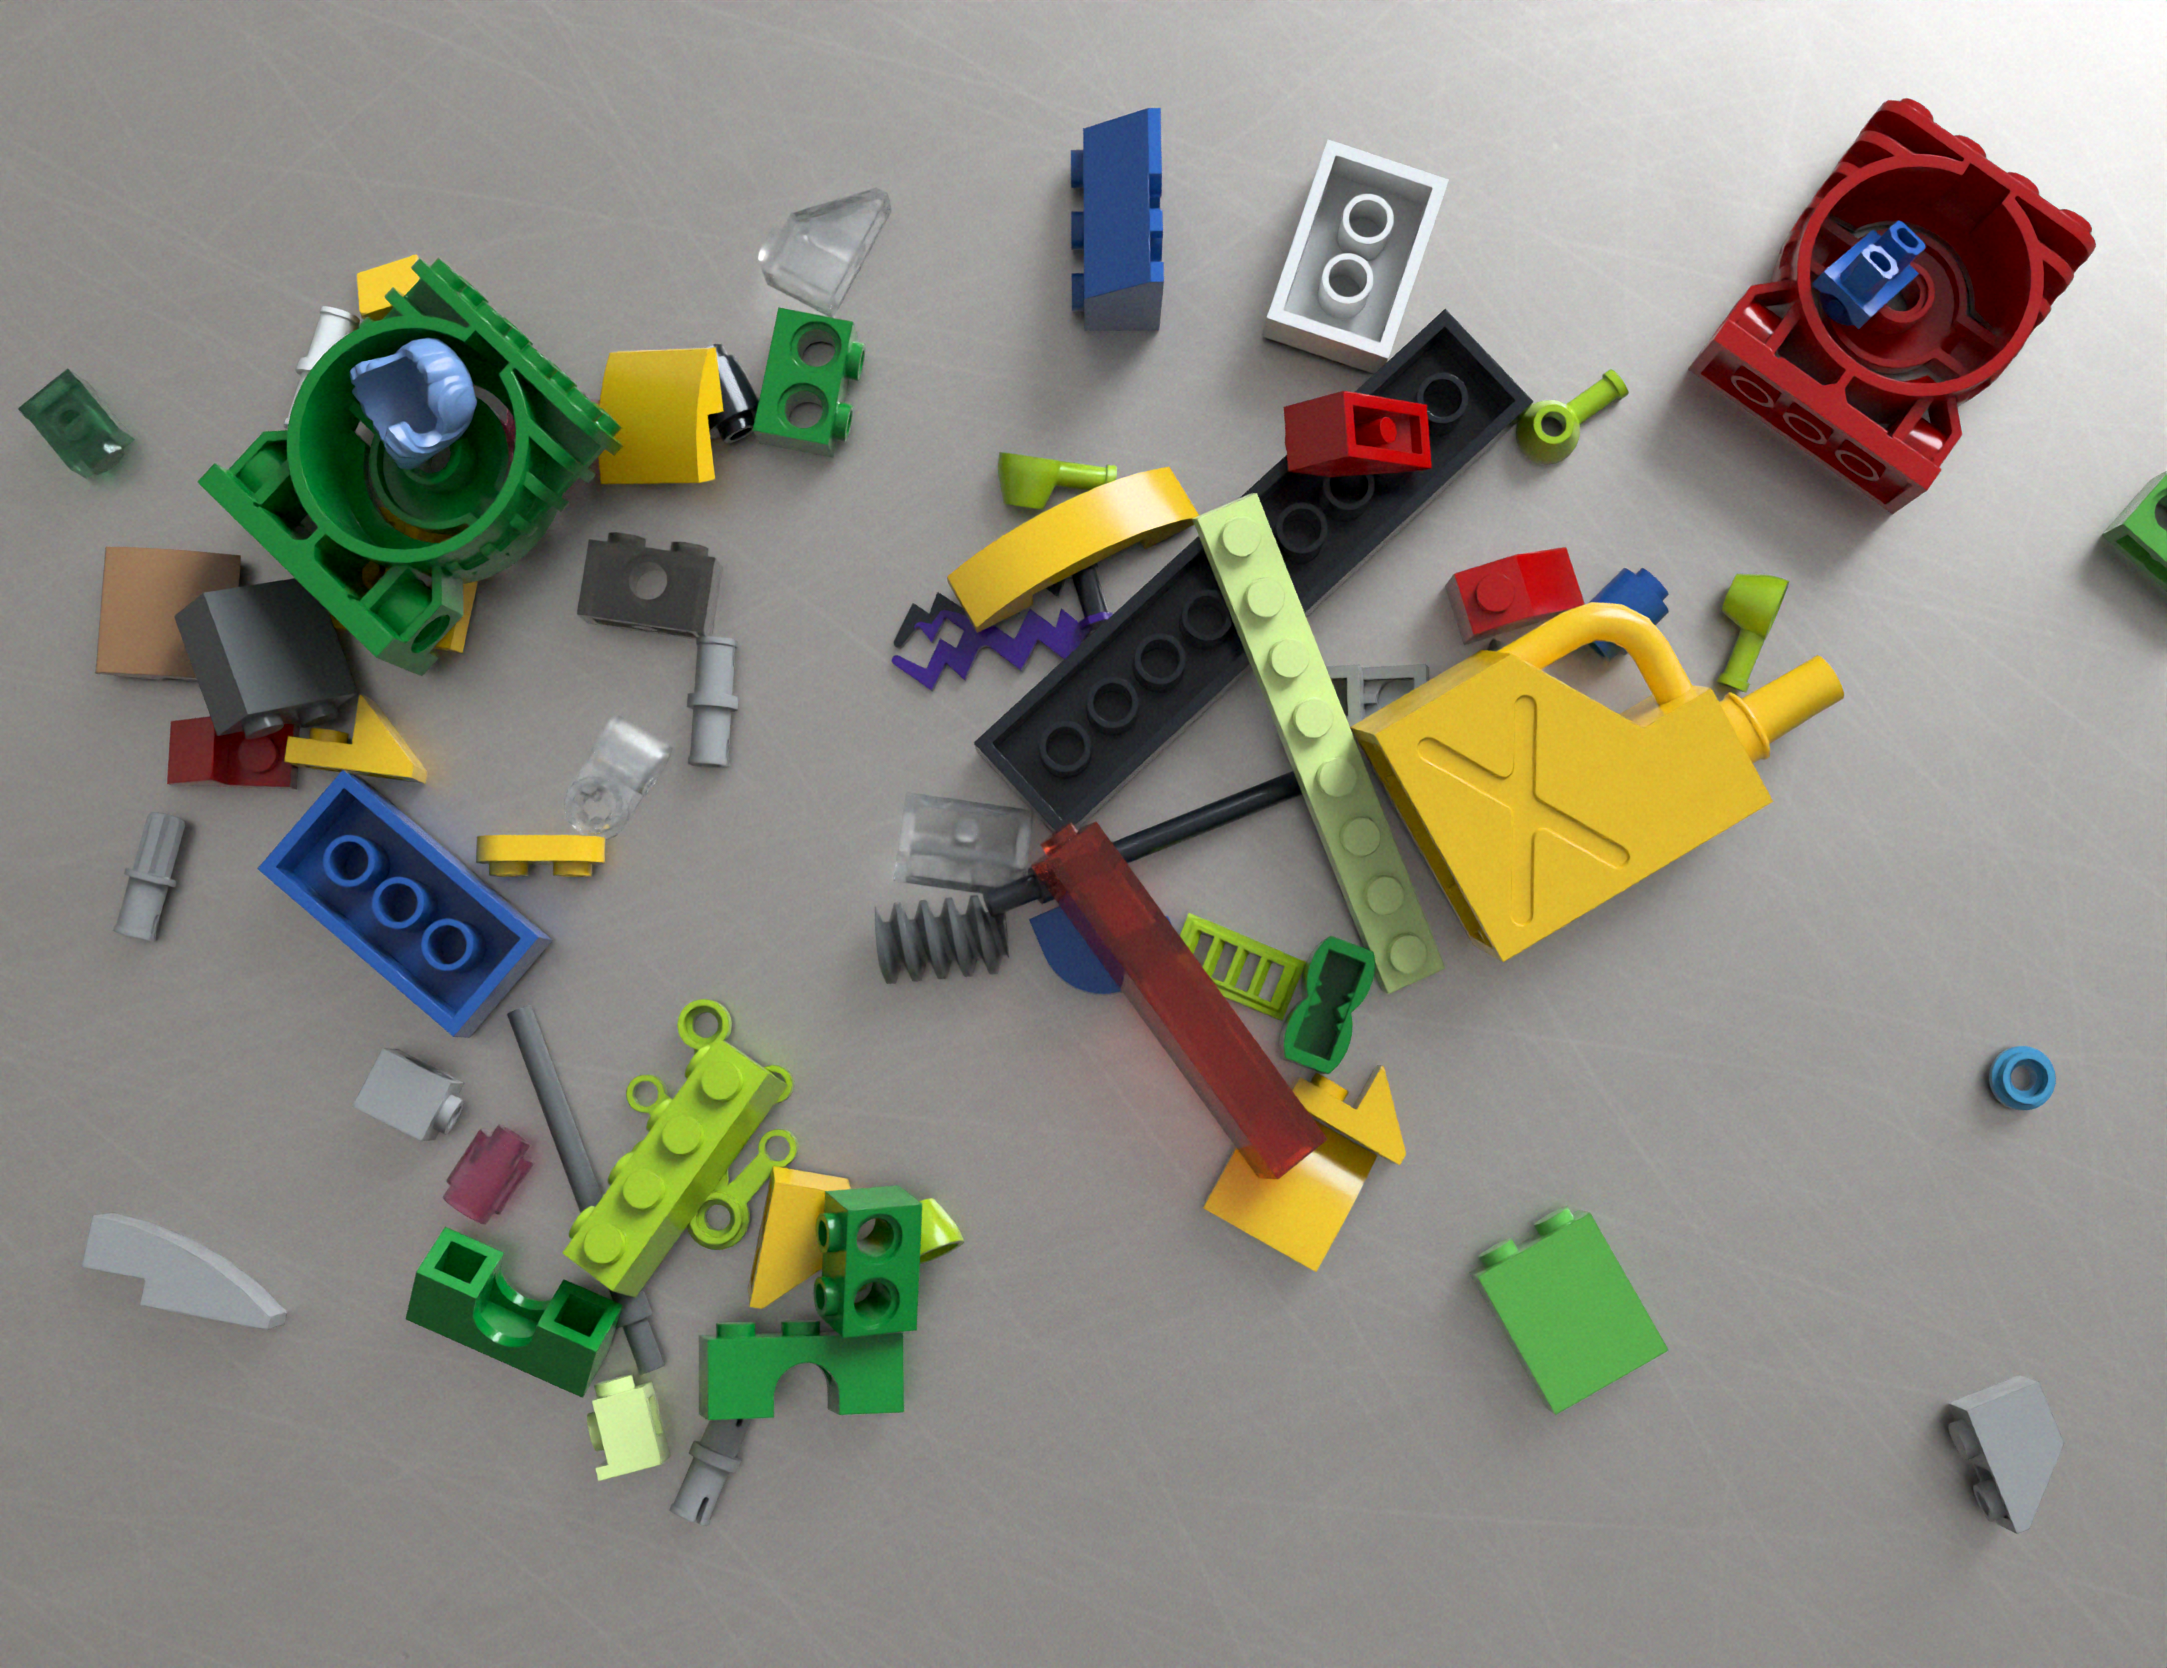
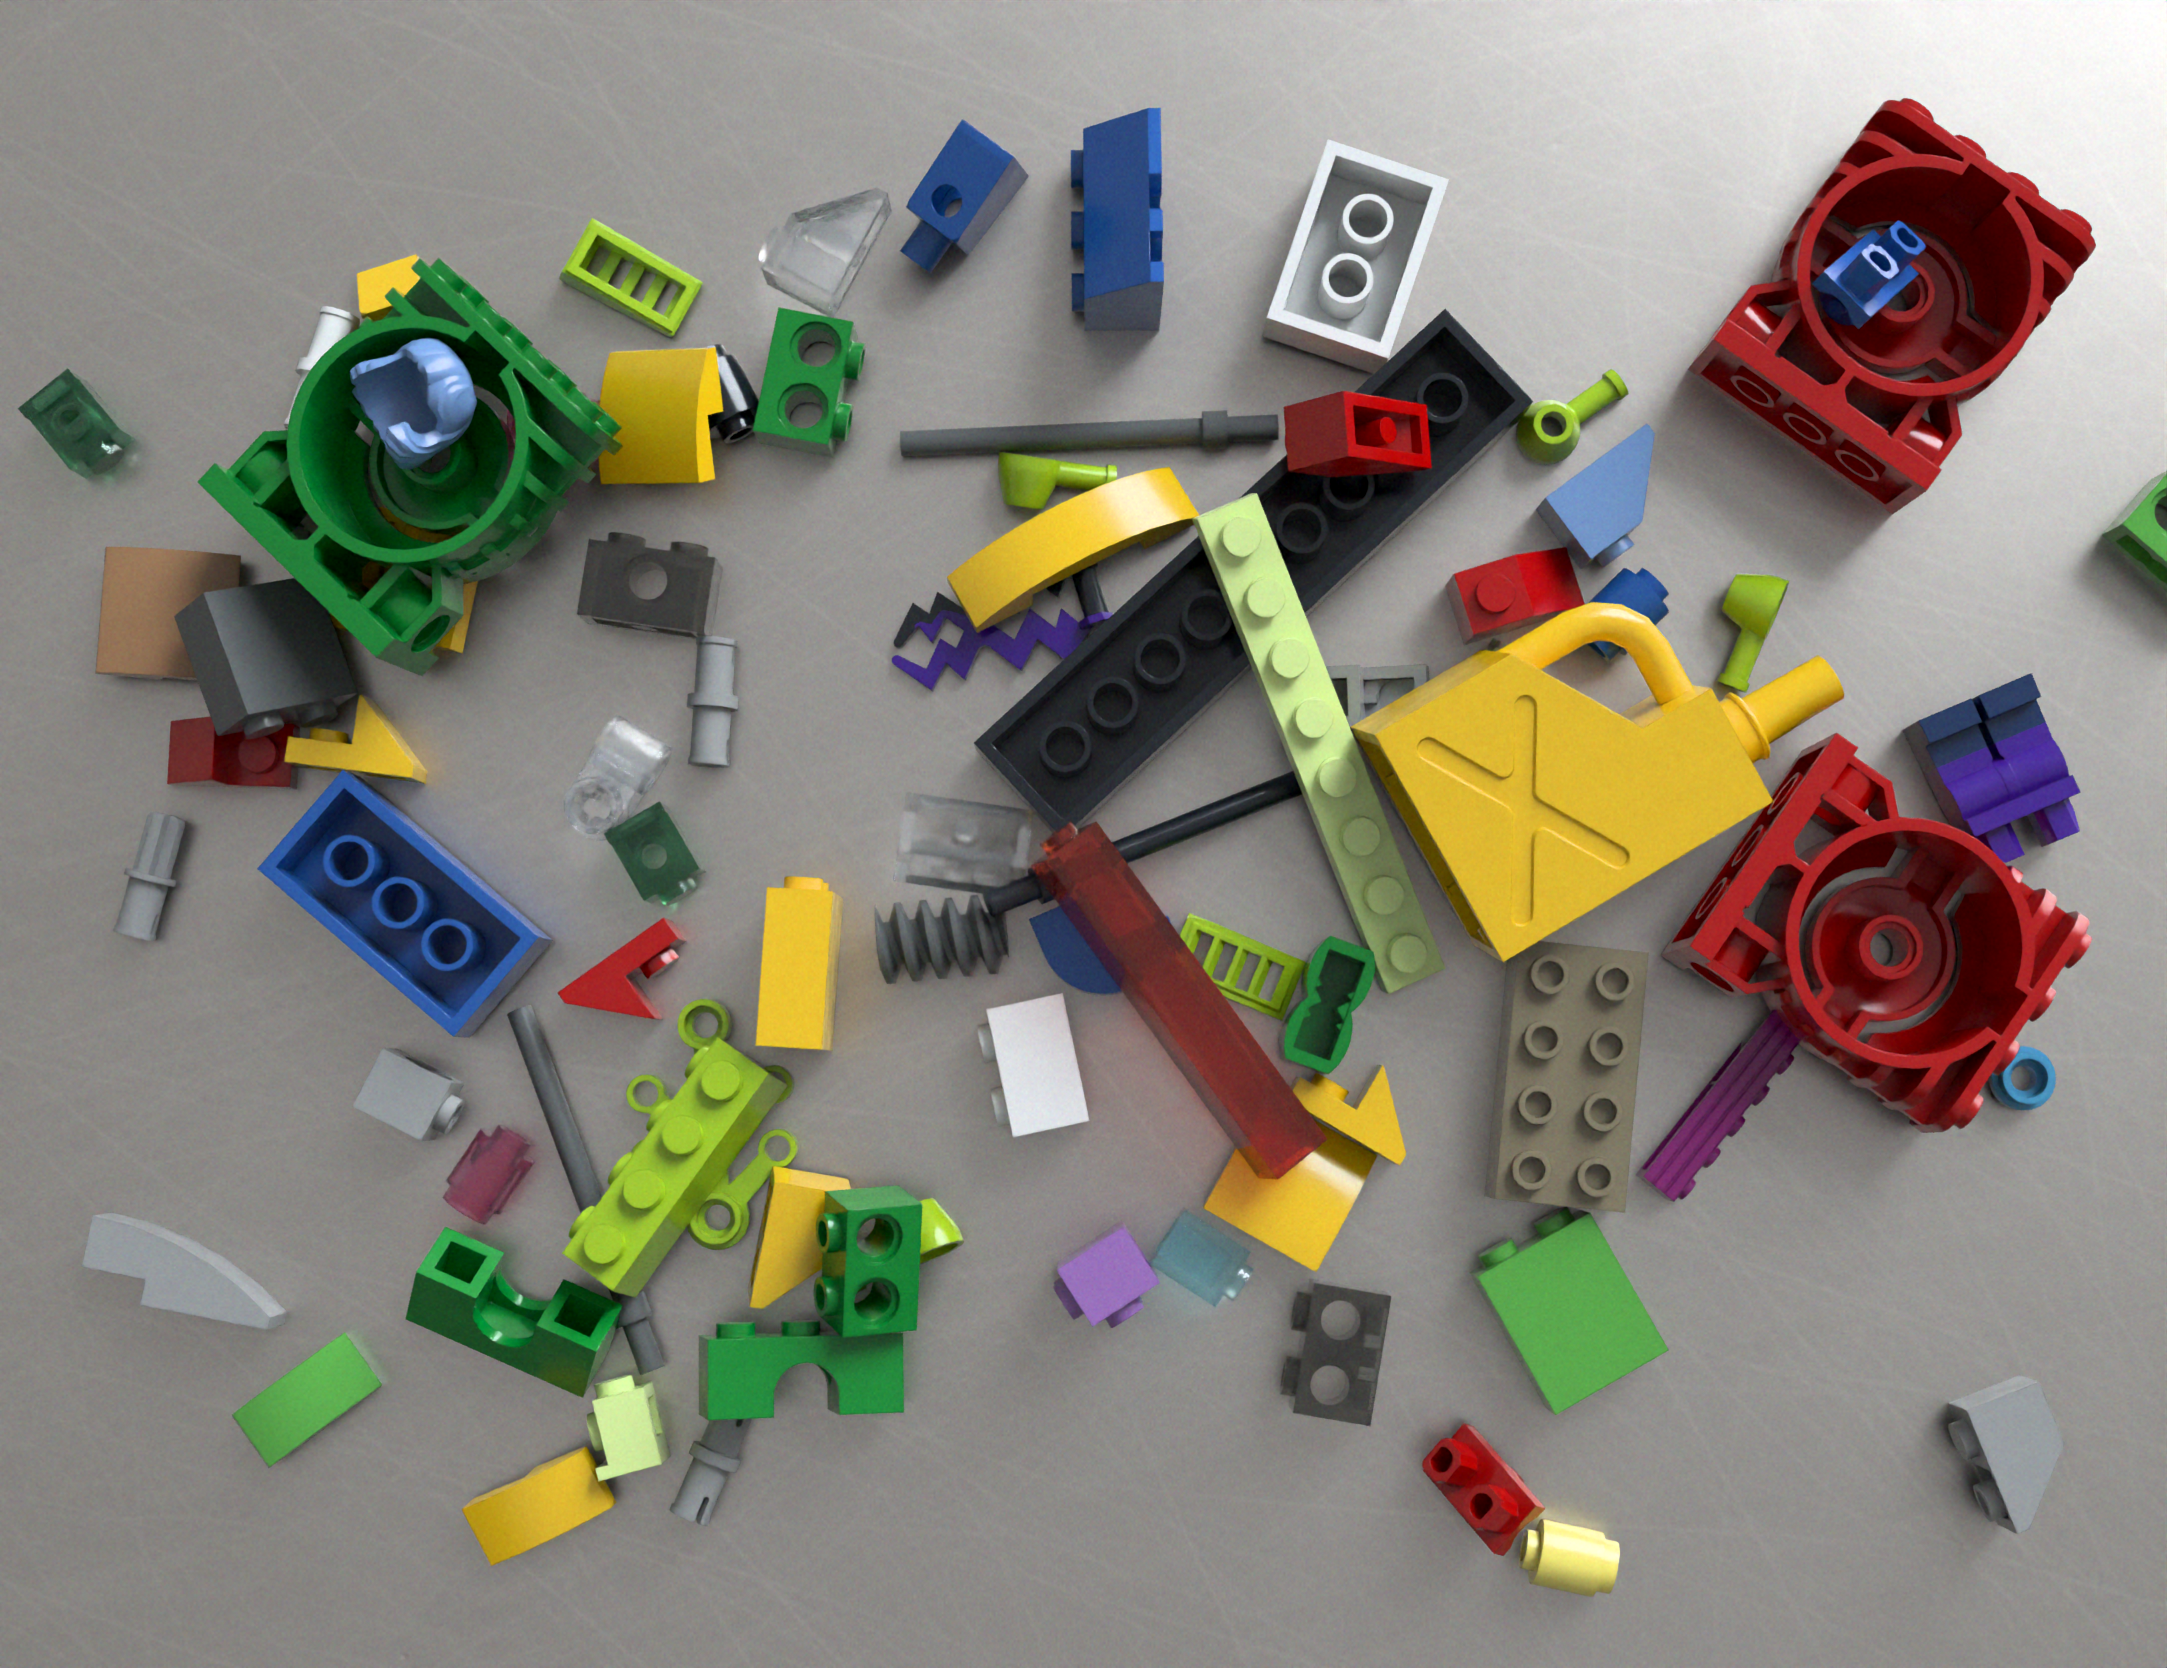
(306, 1400): none -> bright green slope
(538, 1506): none -> yellow slope
(567, 853): yellow plate -> none
(612, 981): none -> red slope
(620, 247): none -> lime slope
(652, 828): none -> clear green brick
(799, 965): none -> yellow brick
(965, 170): none -> blue torso
(1035, 1066): none -> white brick
(1105, 1278): none -> medium lavender brick
(1202, 1259): none -> clear light blue brick
(1212, 430): none -> dark grey bar
(1354, 1352): none -> clear smoke brick
(1482, 1488): none -> red hips
(1567, 1076): none -> dark tan brick
(1569, 1558): none -> light yellow brick
(1602, 502): none -> medium blue slope
(1719, 1109): none -> magenta piece
(1995, 765): none -> dark purple hips
(2006, 934): none -> red brick

